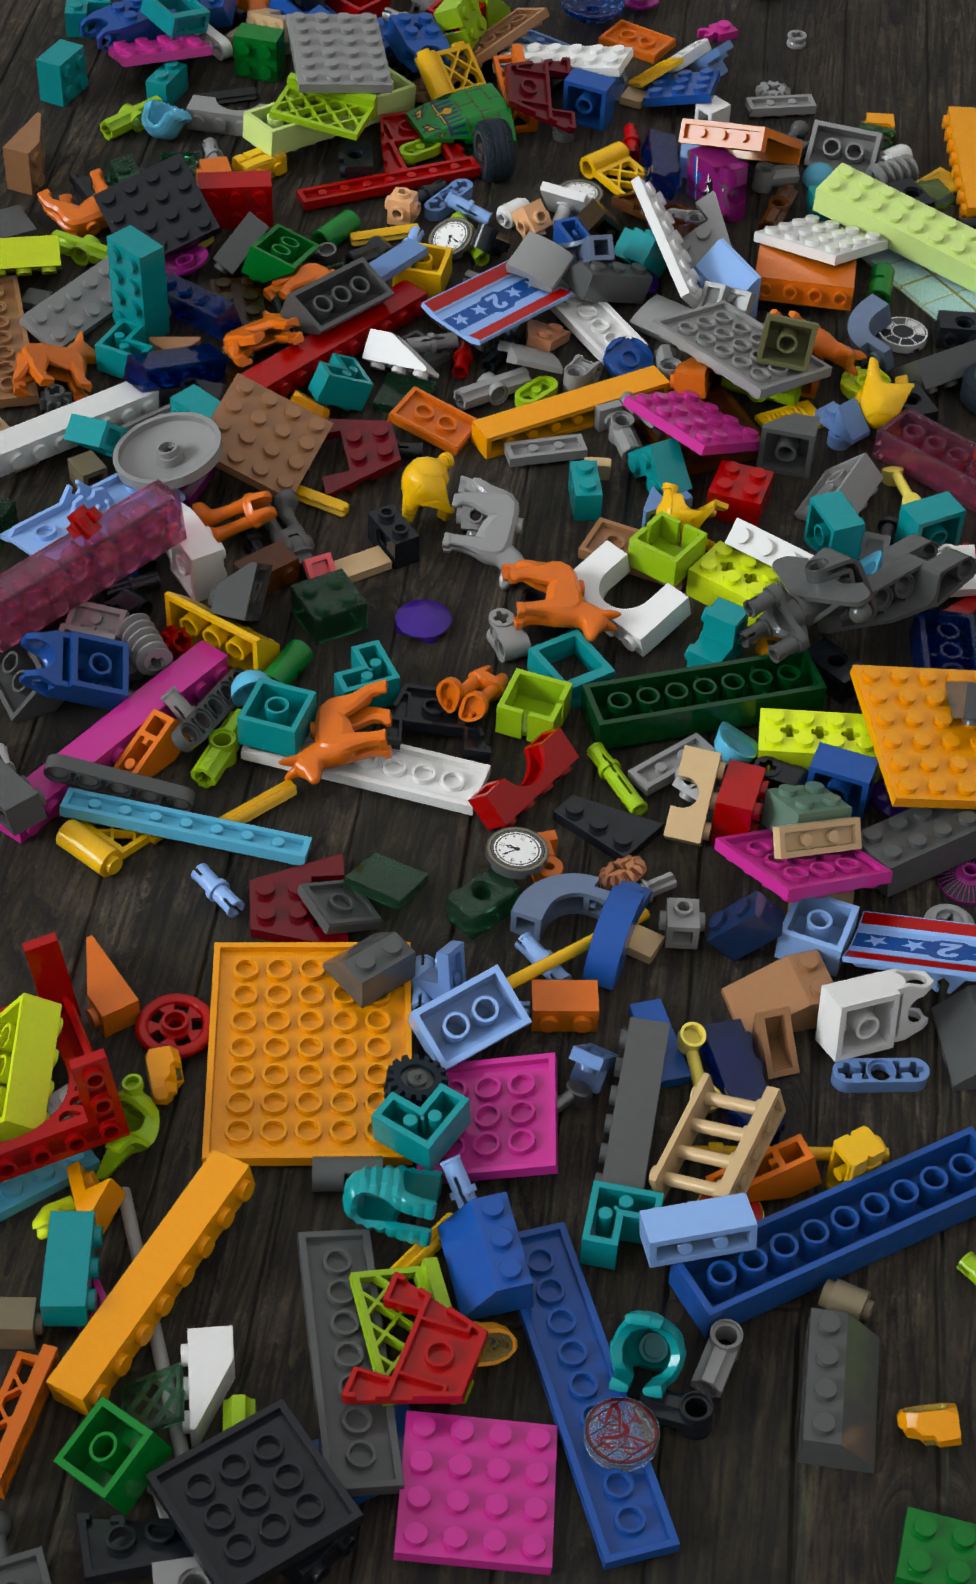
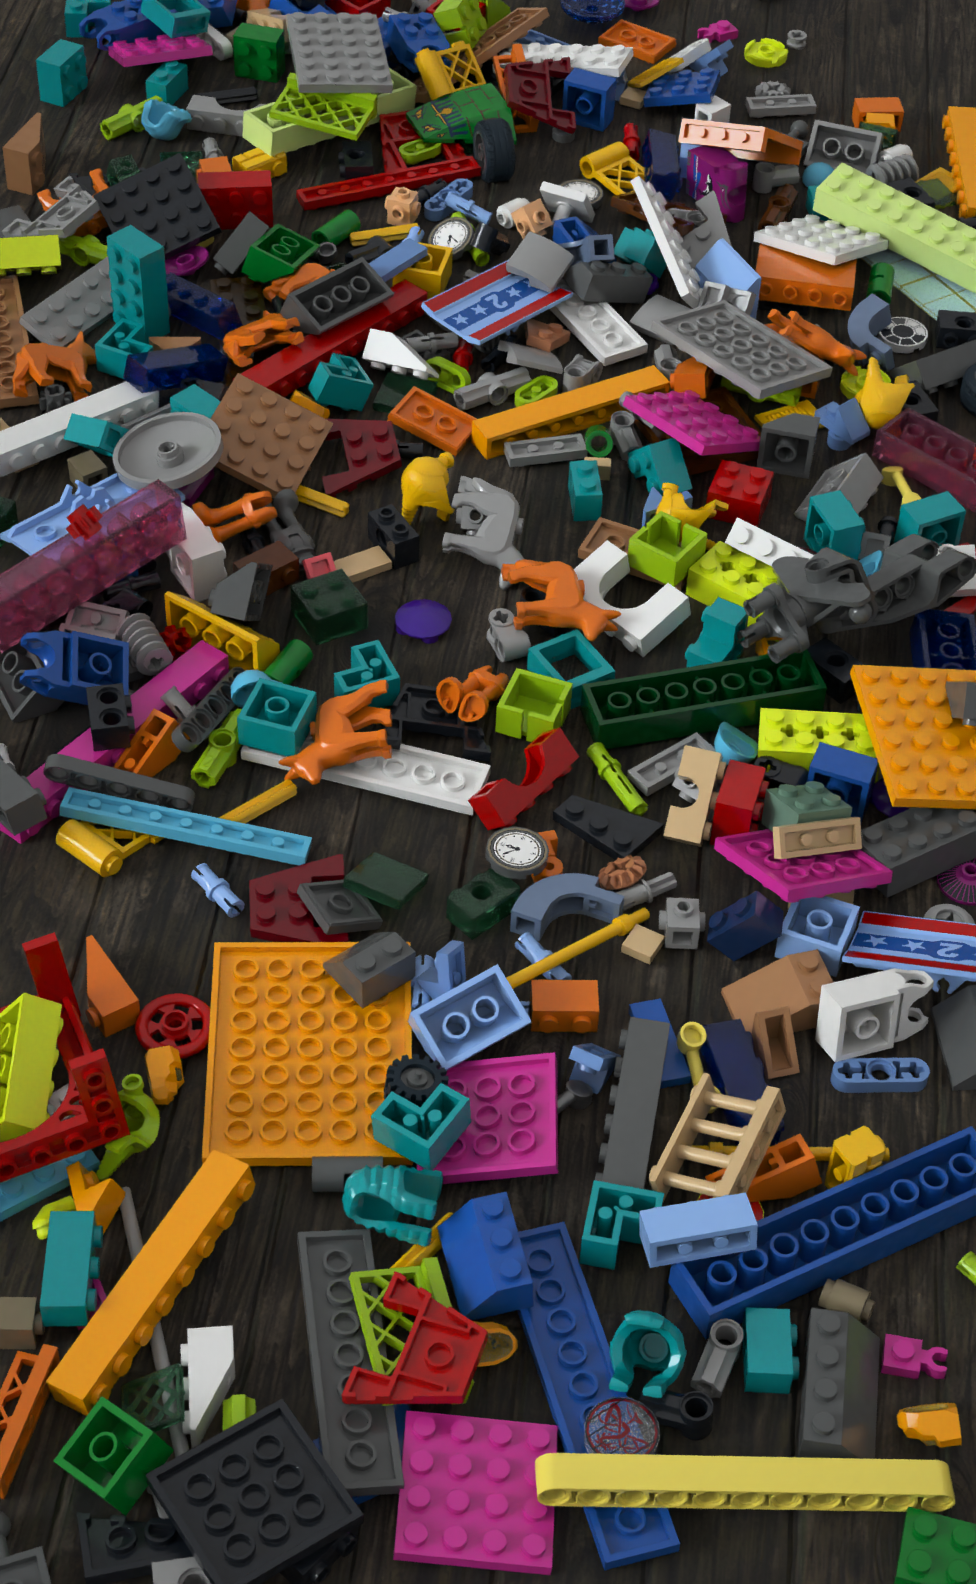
(34, 297): dark grey tile -> none
(60, 219): none -> light grey wing
(109, 717): none -> black brick
(449, 374): none -> lime plate
(458, 1181): light blue pin -> none
(601, 221): dark brown brick -> none
(603, 414): light grey plate -> none
(604, 449): none -> green pin
(614, 932): blue arch -> none
(626, 356): blue tile -> none
(742, 1482): none -> light yellow beam
(766, 54): none -> neon yellow tile
(768, 1350): none -> teal brick
(787, 342): olive slope -> none
(884, 105): none -> orange brick
(906, 1358): none -> dark pink plate

